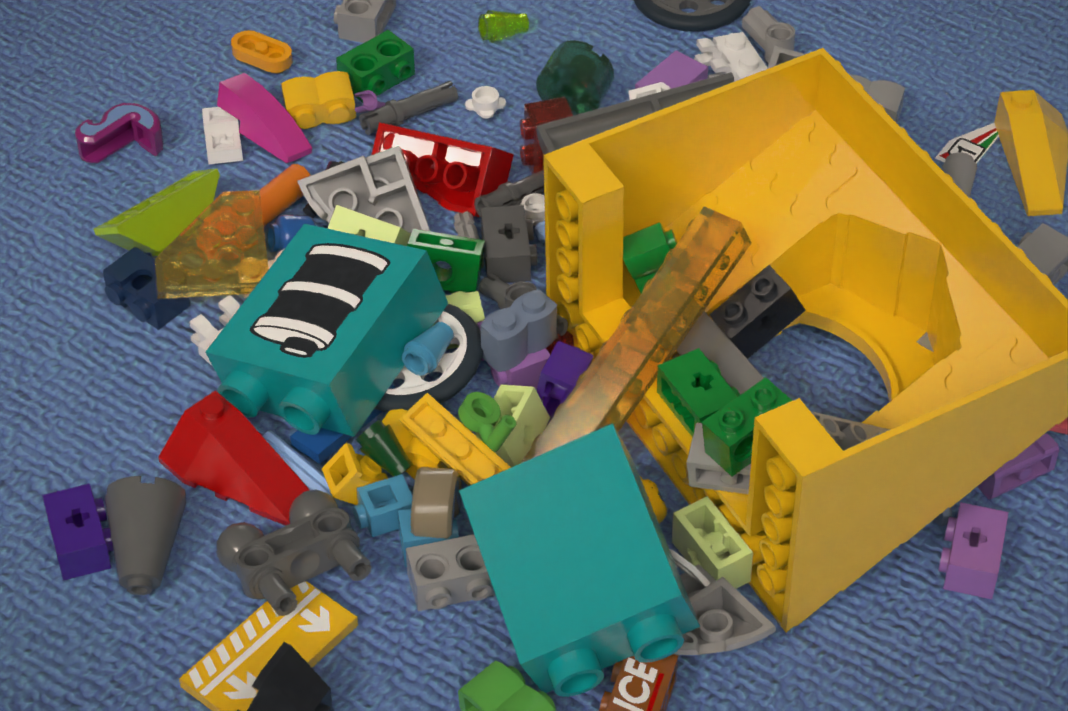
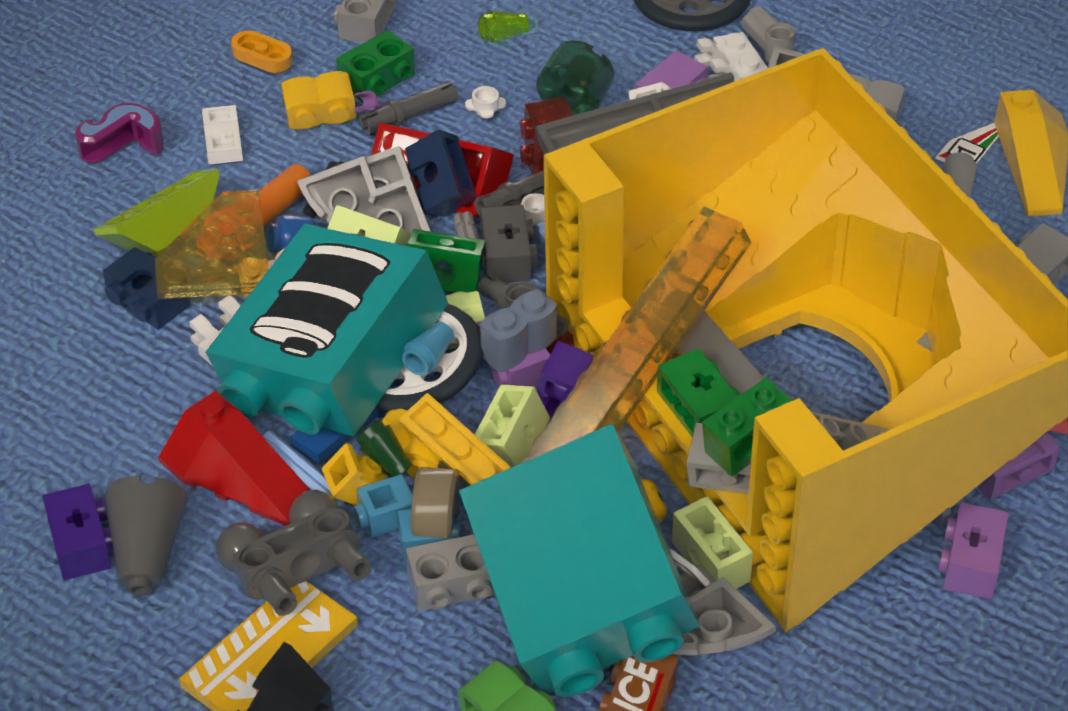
(262, 118): dark pink slope -> none
(453, 184): none -> dark blue brick
(480, 414): bright green plate -> none
(646, 252): green brick -> none
(758, 311): black brick -> none

